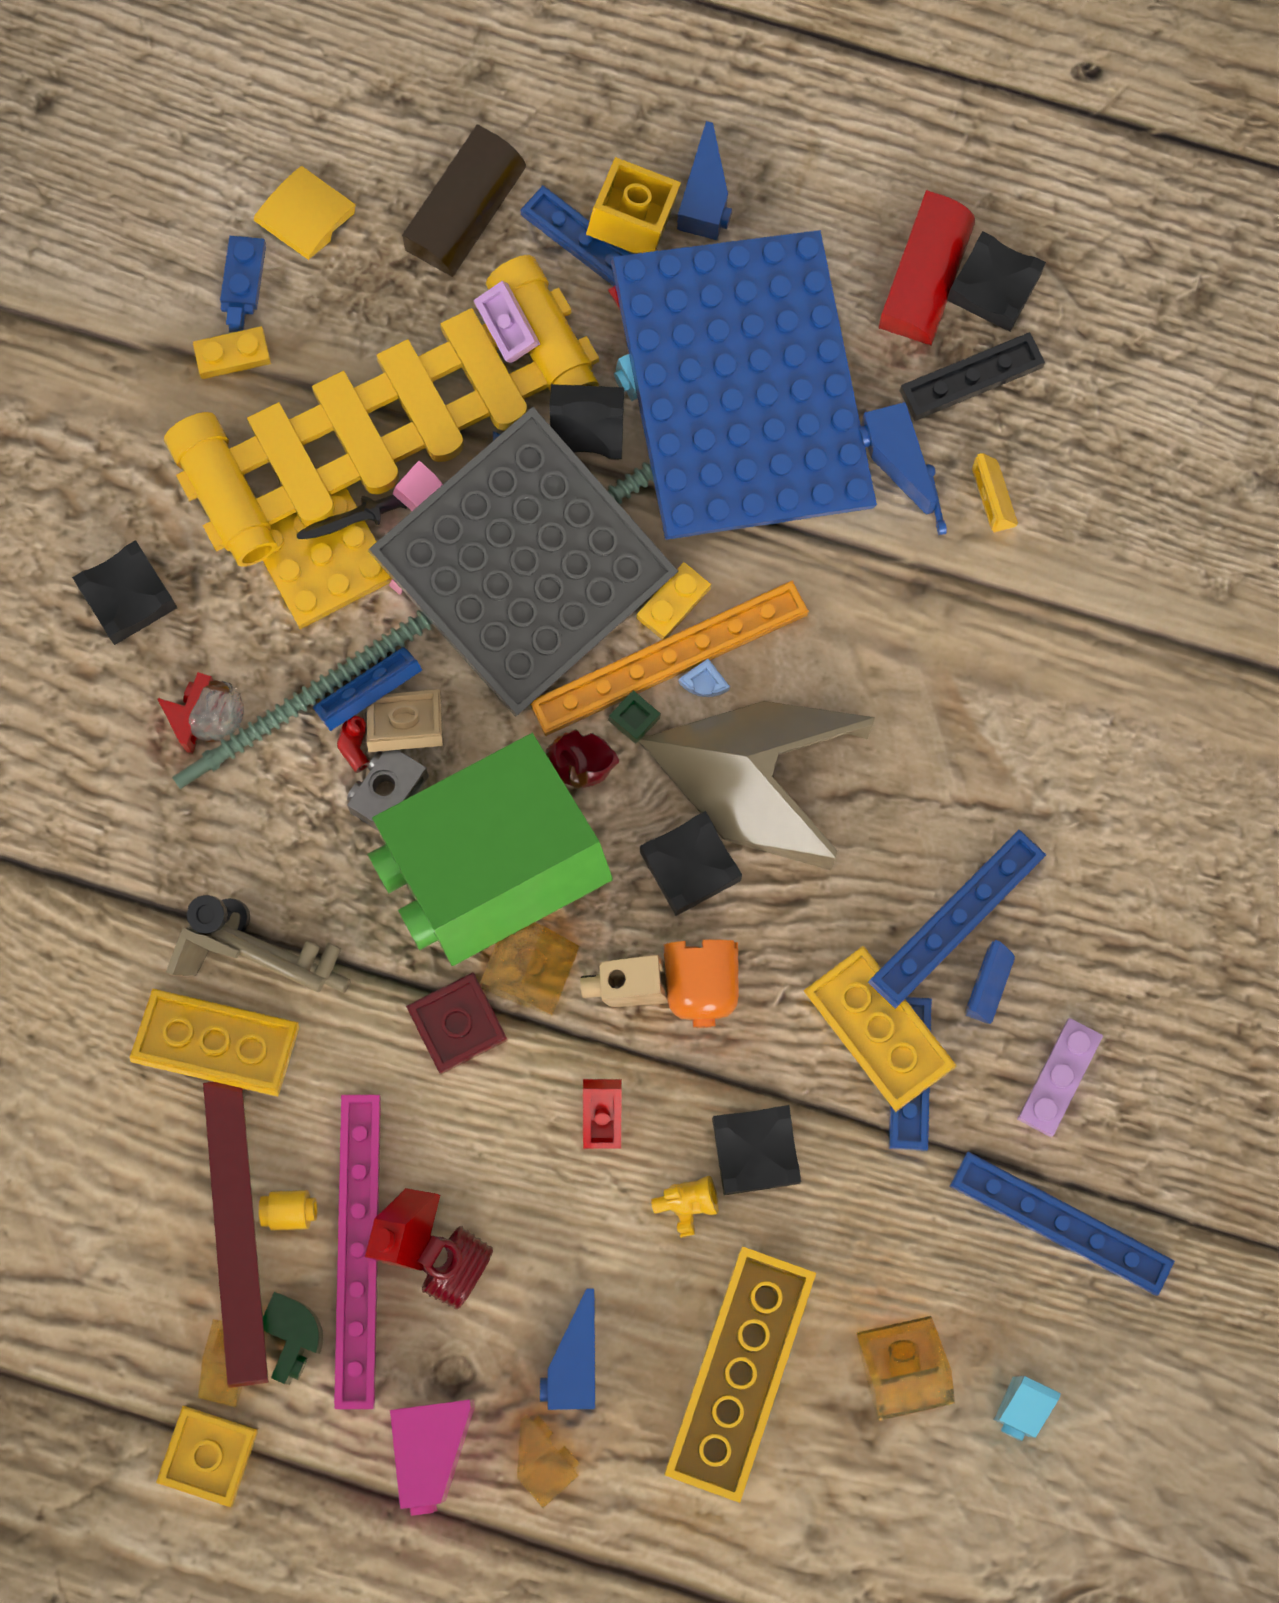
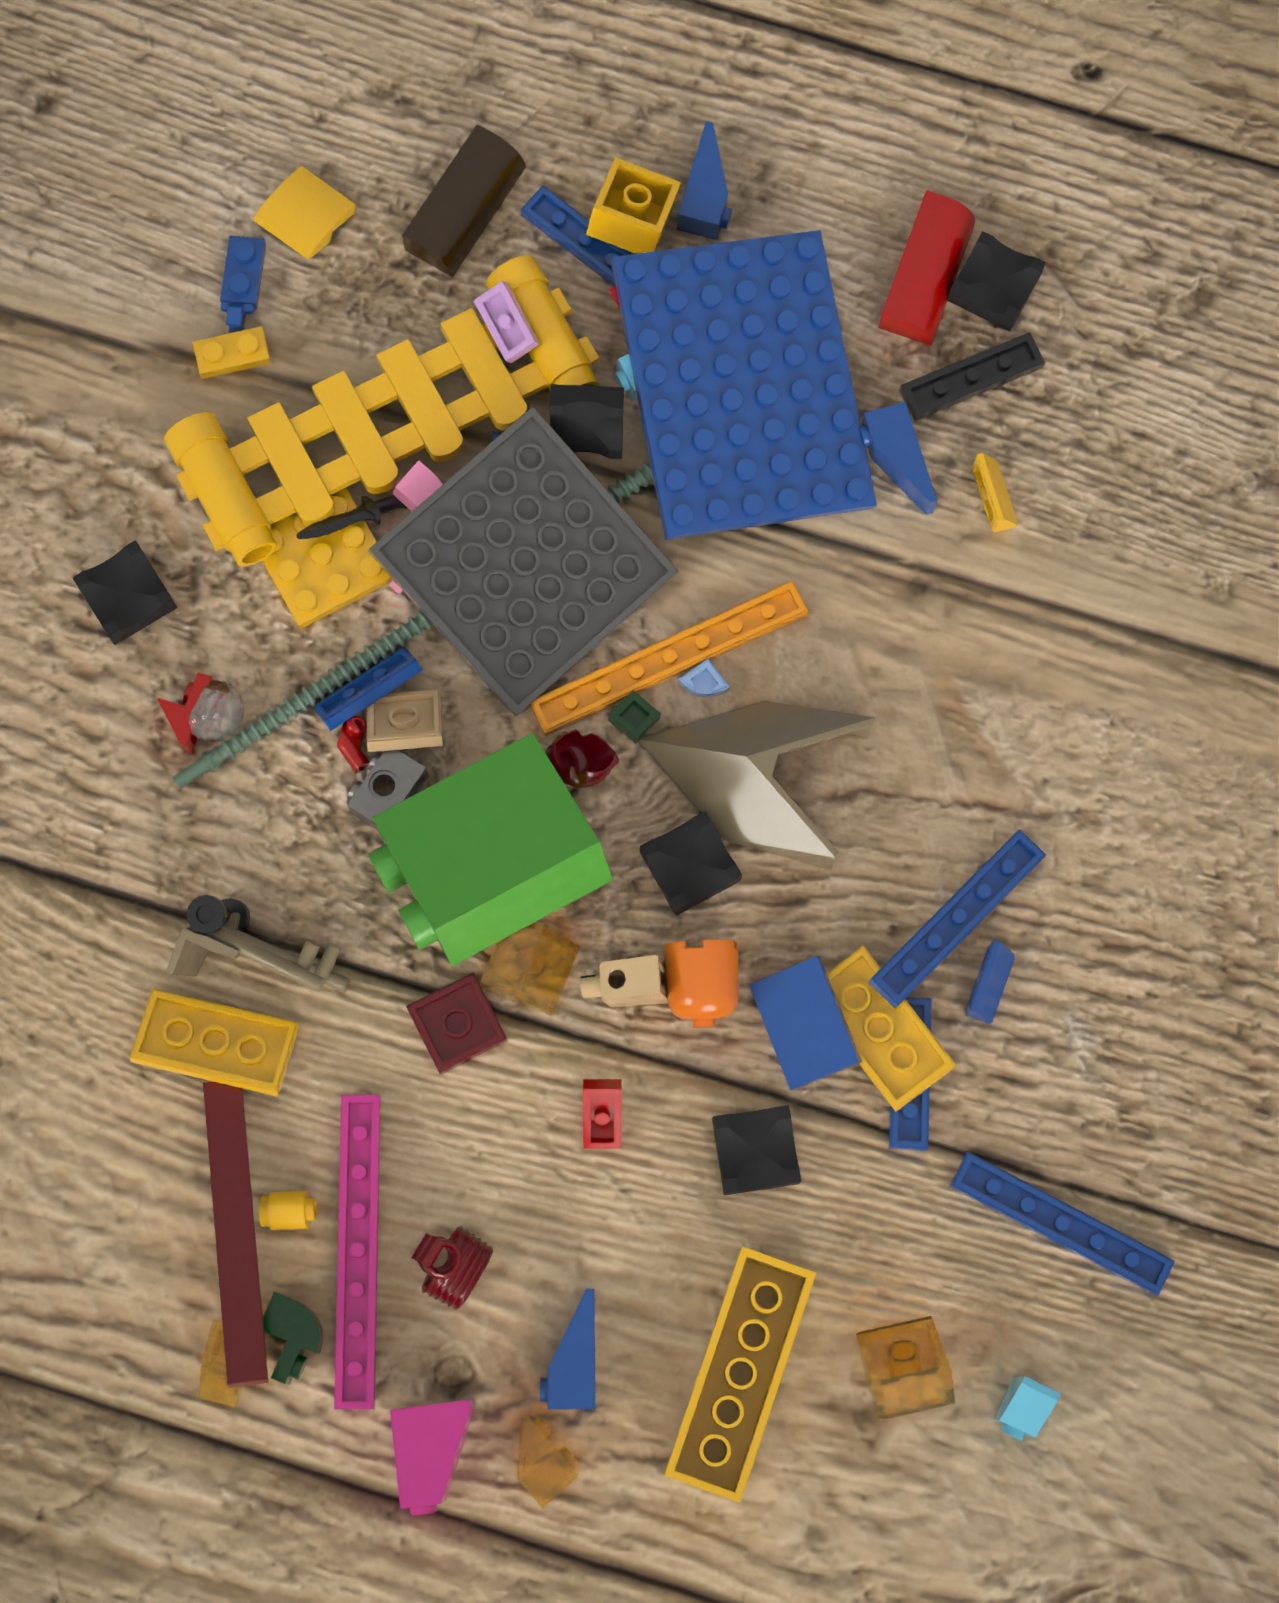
(207, 1456): yellow tile -> none
(403, 1229): red slope -> none
(673, 601): yellow plate -> none
(687, 1200): yellow piece -> none
(805, 1023): none -> blue tile
(940, 523): blue hinge -> none
(1060, 1077): lavender plate -> none

